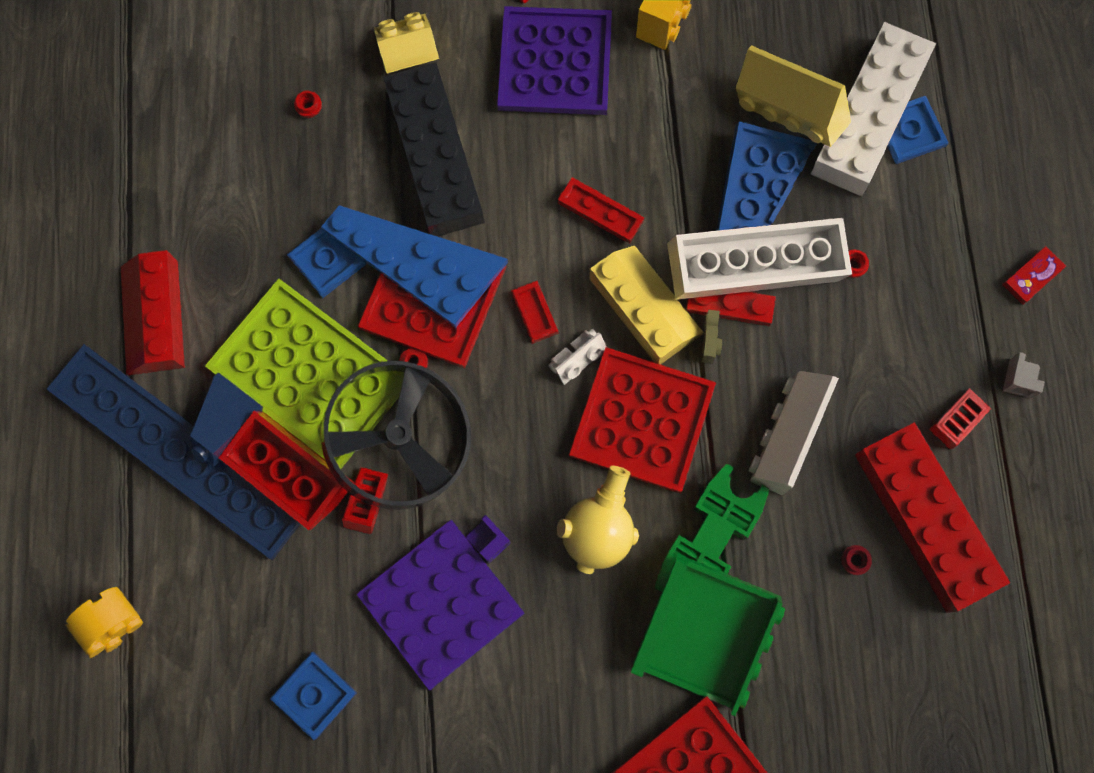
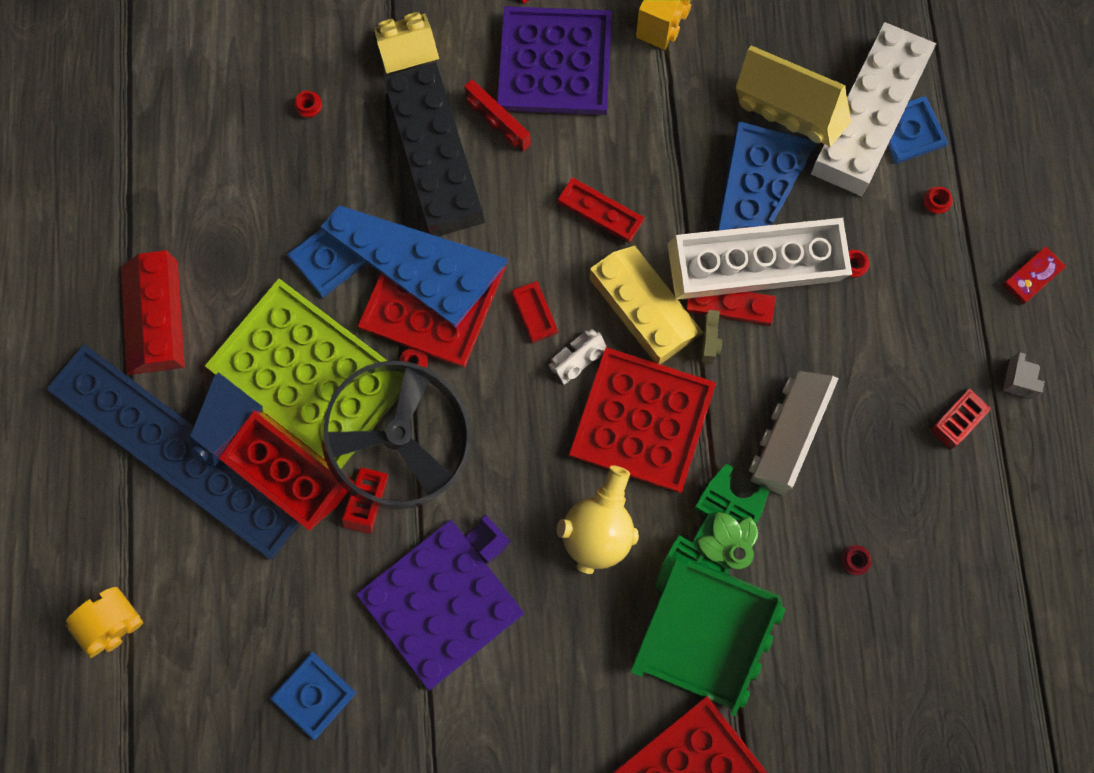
(497, 116): none -> red plate
(727, 537): none -> bright green plate
(932, 519): red brick -> none
(943, 195): none -> red plate

